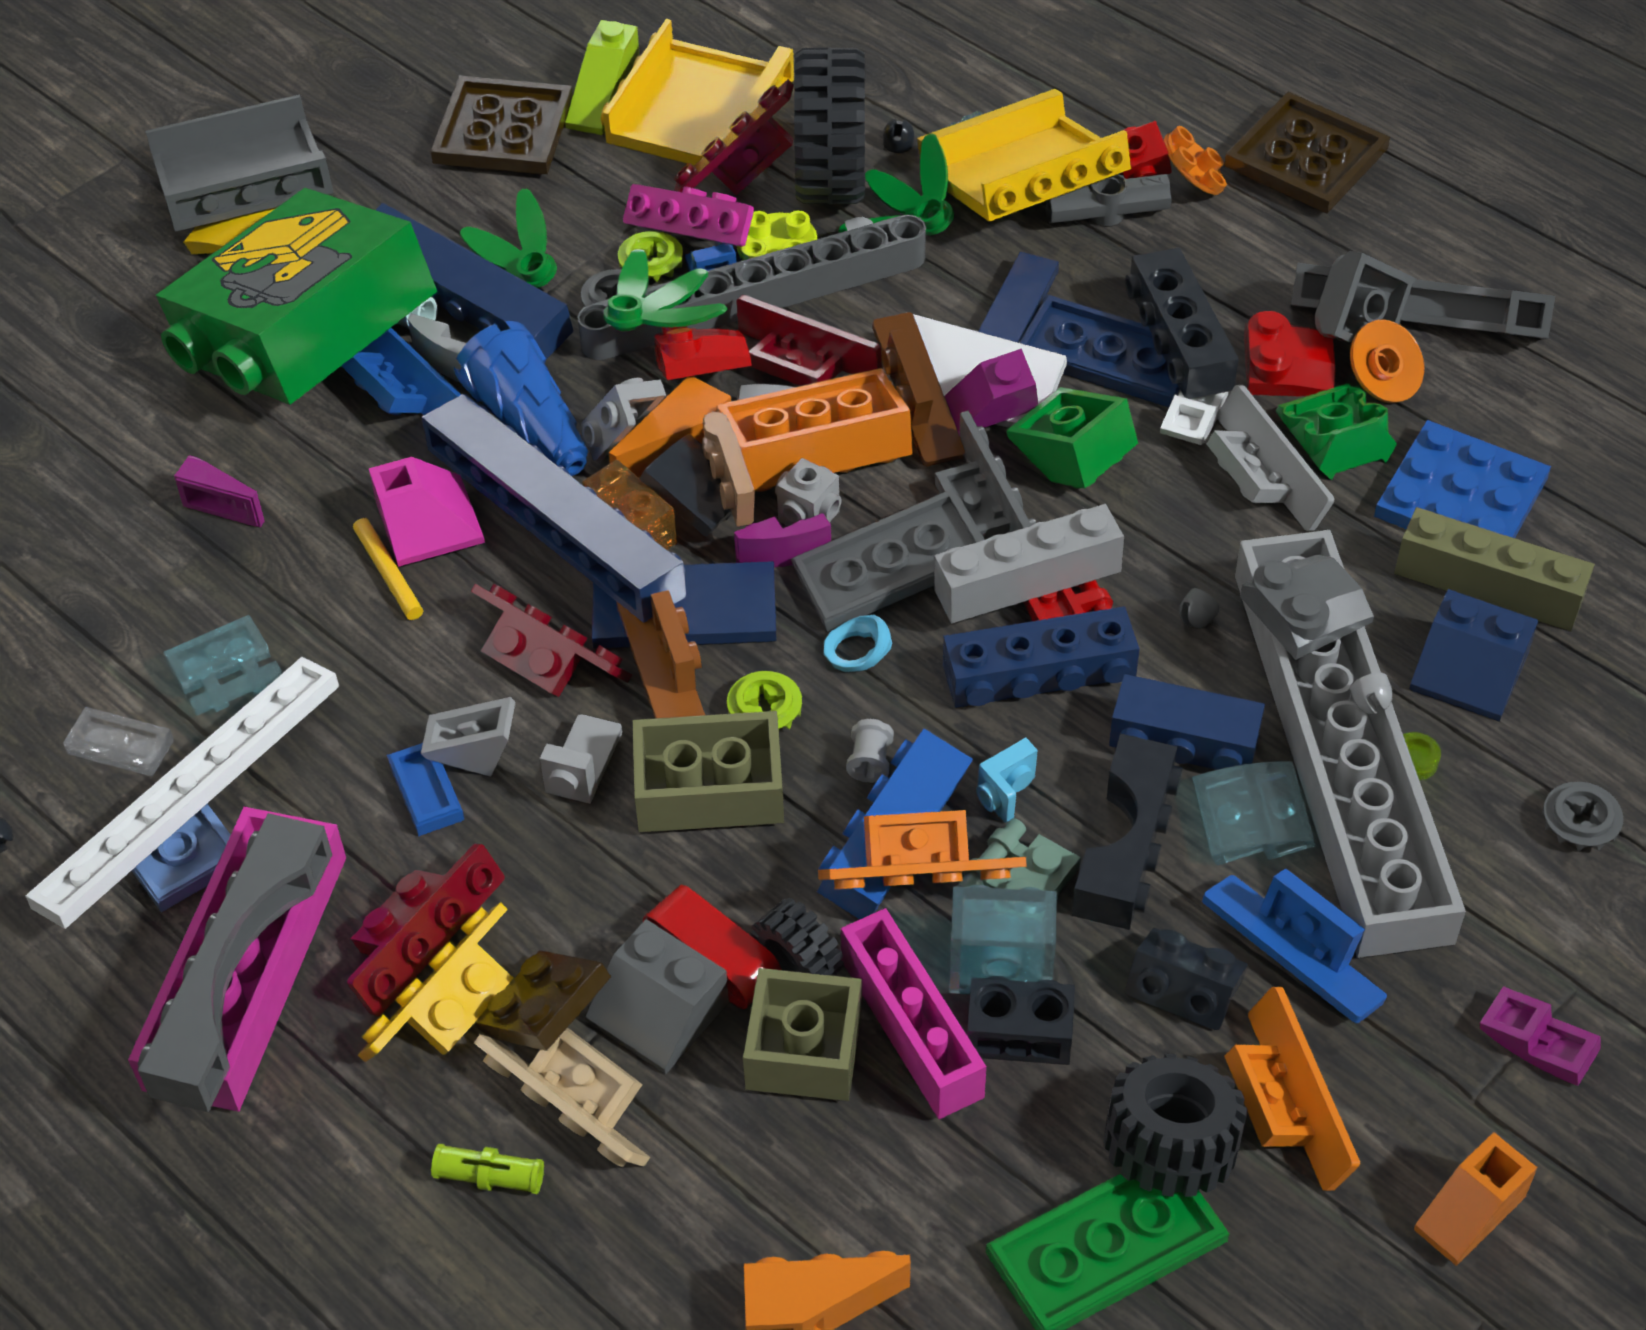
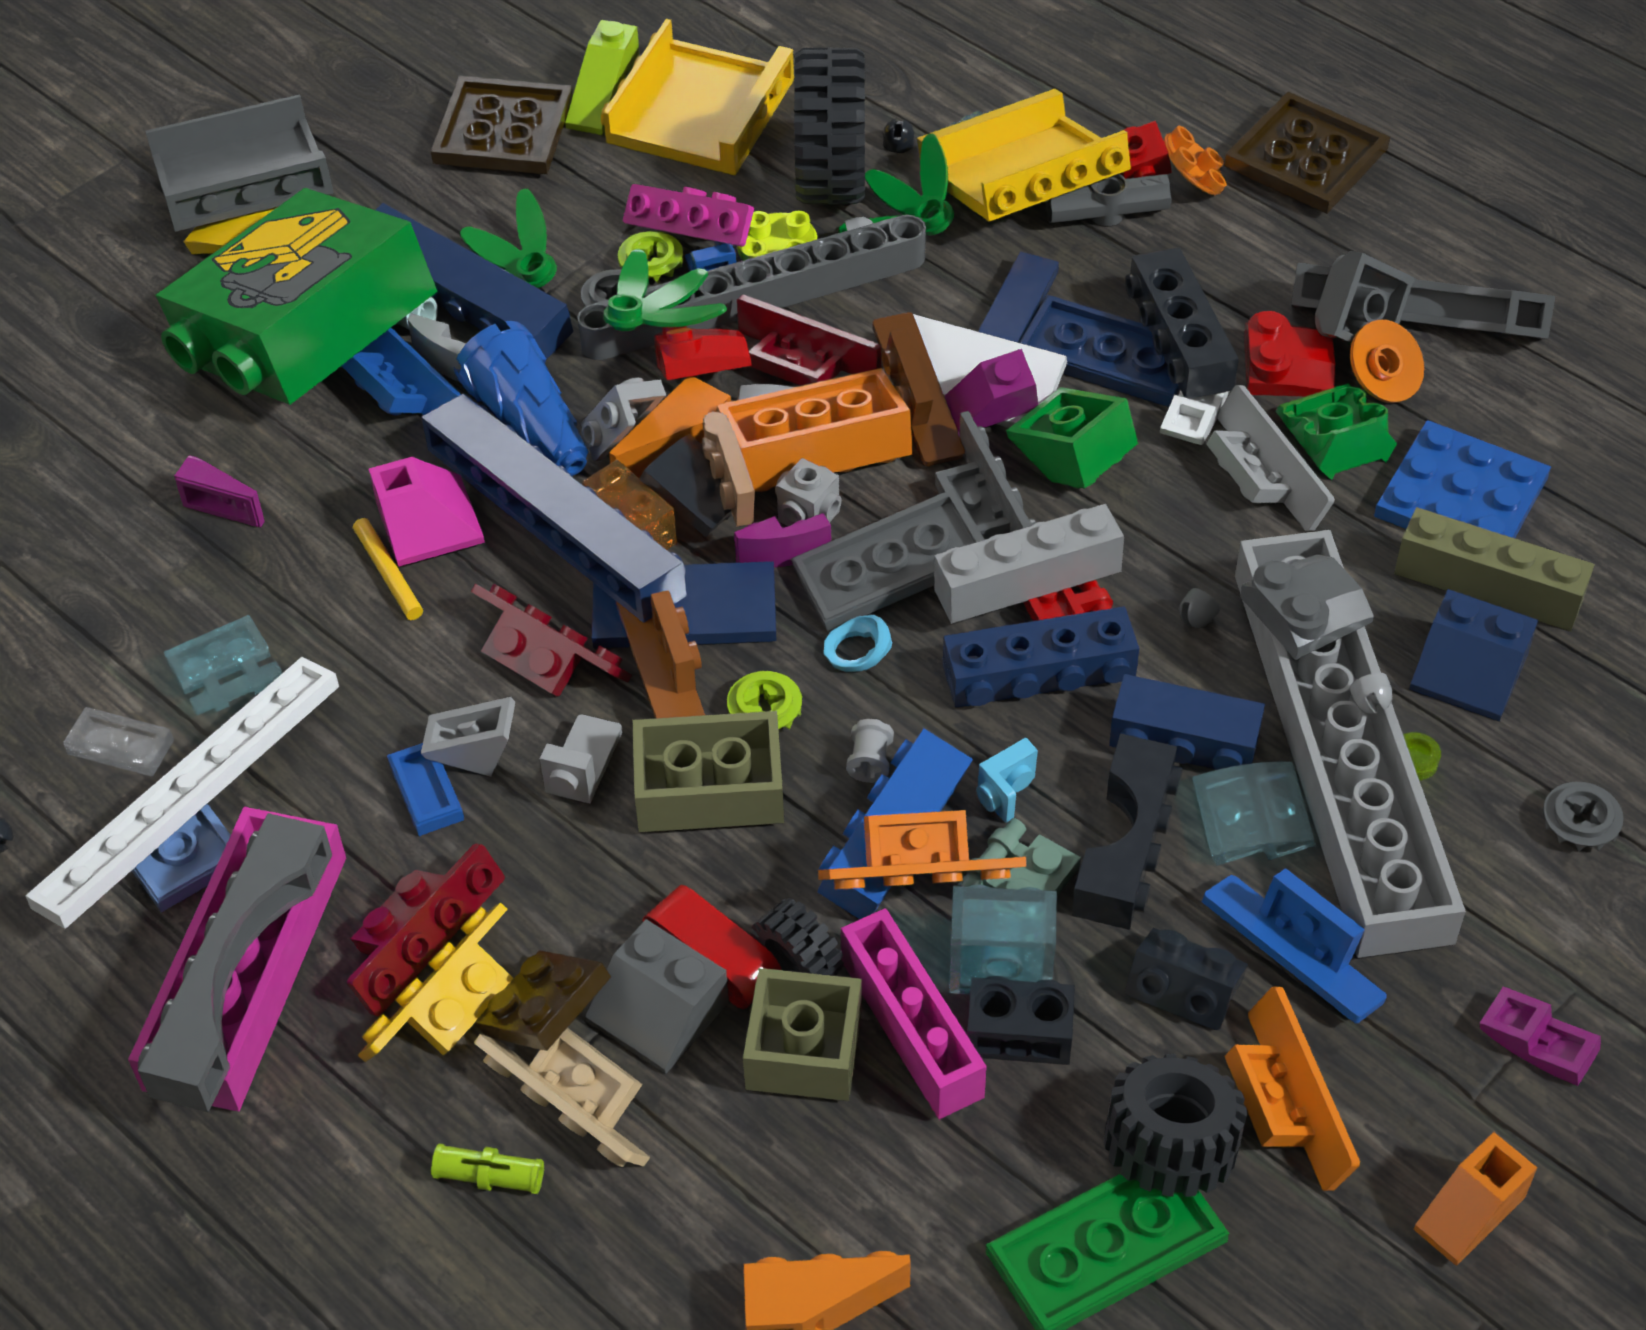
(747, 150): dark red bracket -> none

